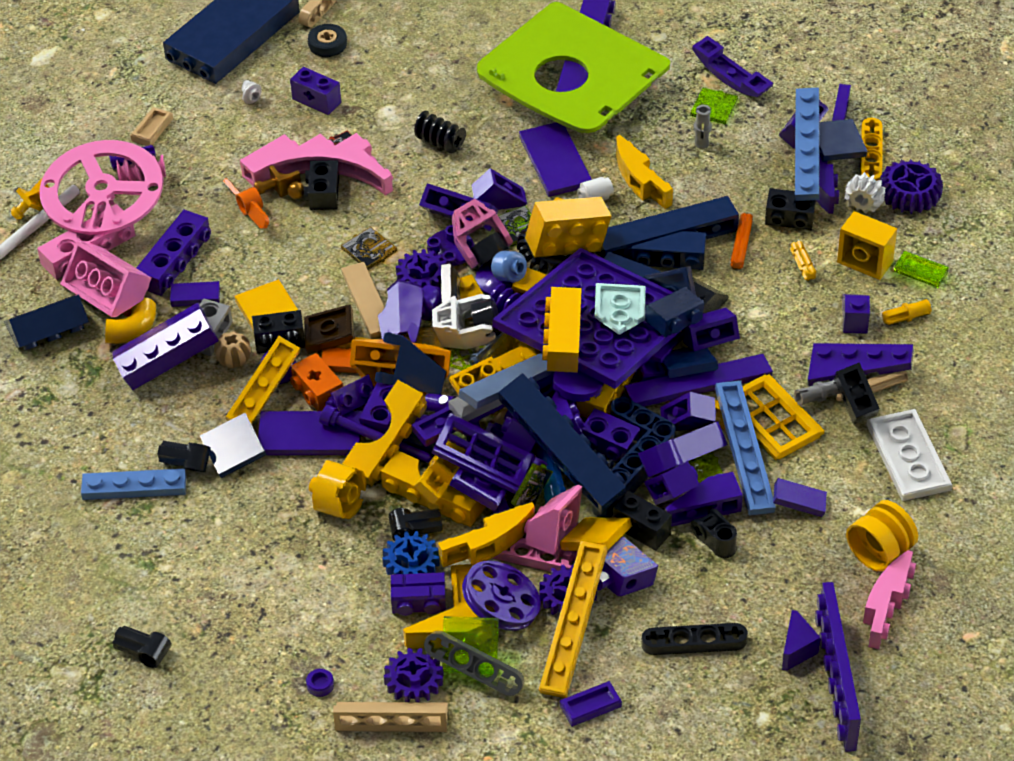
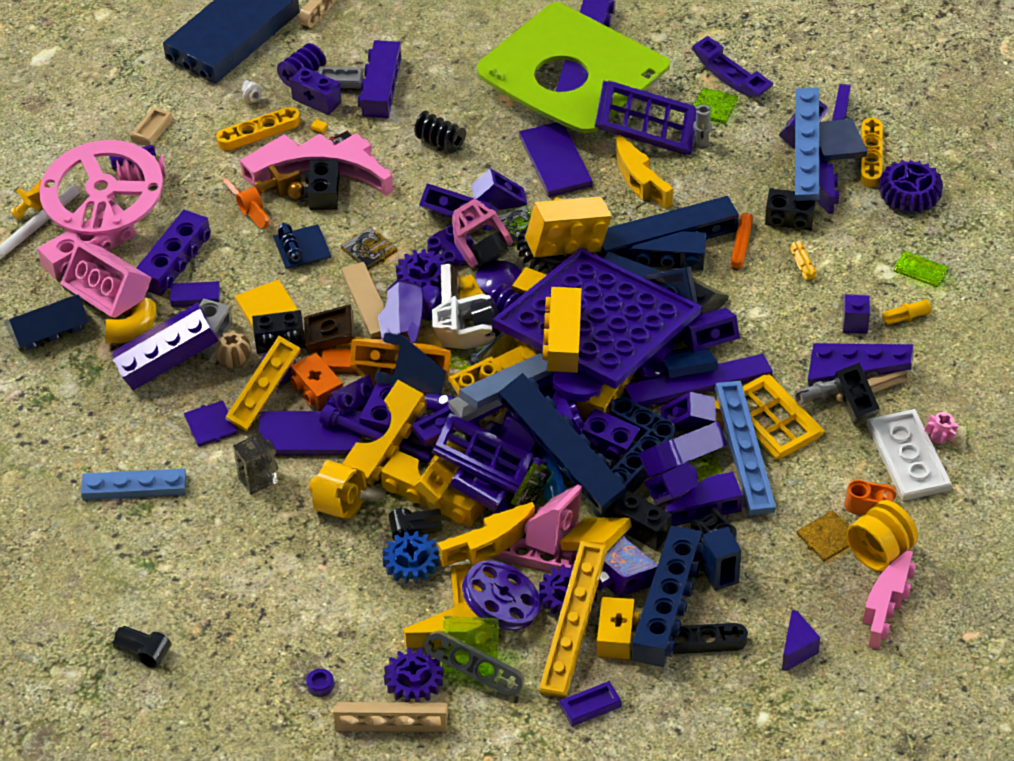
(190, 455): black piece -> none
(209, 423): none -> dark purple piece
(233, 445): tile -> none
(255, 463): none -> clear smoke brick
(288, 117): none -> yellow beam
(300, 245): none -> dark blue hinge
(308, 56): none -> dark purple piece
(319, 126): none -> yellow piece
(327, 40): black bush -> none
(347, 76): none -> light grey plate
(380, 79): none -> dark purple brick
(418, 593): dark purple brick -> none
(509, 266): medium blue head -> none
(597, 187): white brick -> none
(605, 106): none -> dark purple piece
(616, 627): none -> yellow brick
(620, 306): light aqua tile -> none
(667, 597): none -> dark blue brick
(674, 312): dark blue brick -> none
(721, 558): none -> dark blue piece
(799, 497): dark purple tile -> none
(825, 535): none -> clear yellow piece
(838, 664): dark purple plate -> none
(864, 495): none -> orange piece
(865, 193): white gear -> none
(866, 245): yellow brick -> none
(941, 428): none -> bright pink gear

